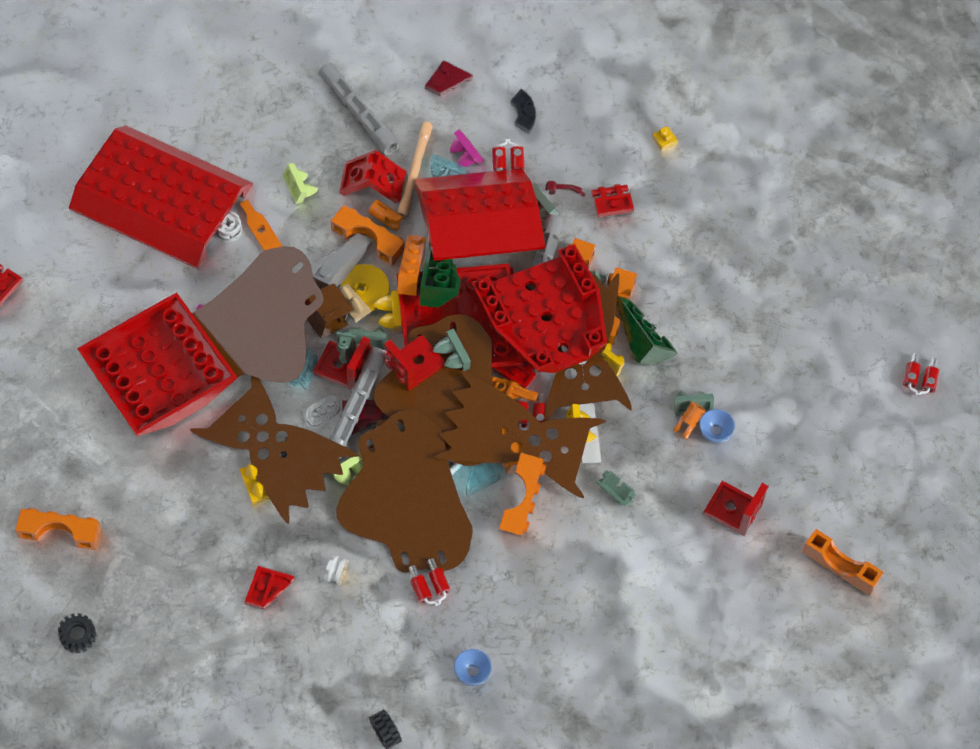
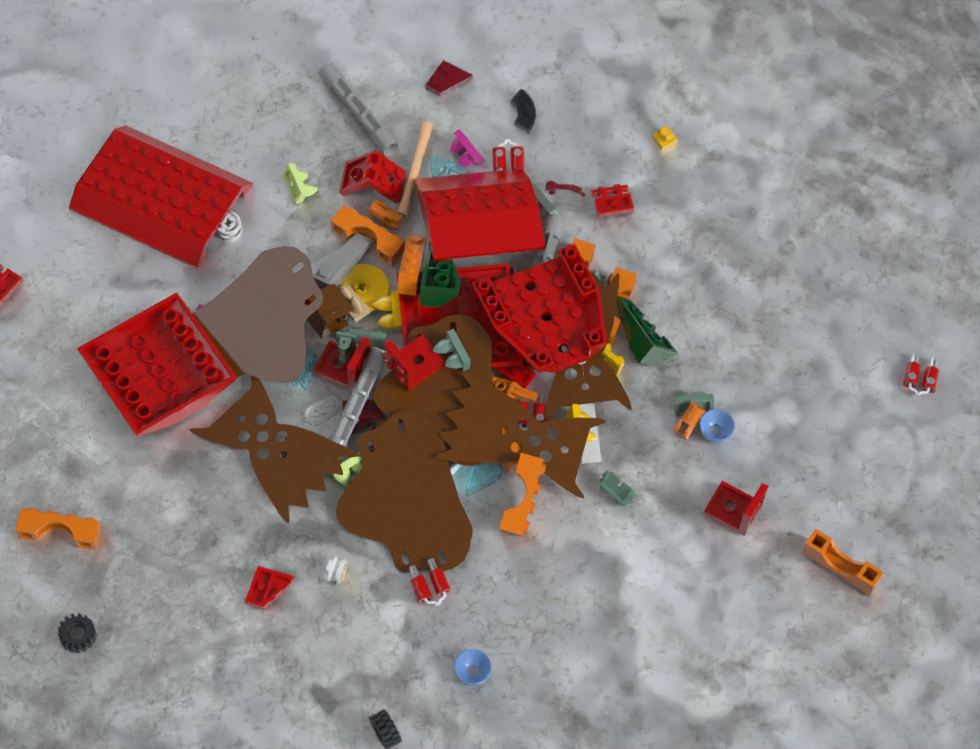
(253, 486): yellow tile -> none
(257, 221): orange piece -> none

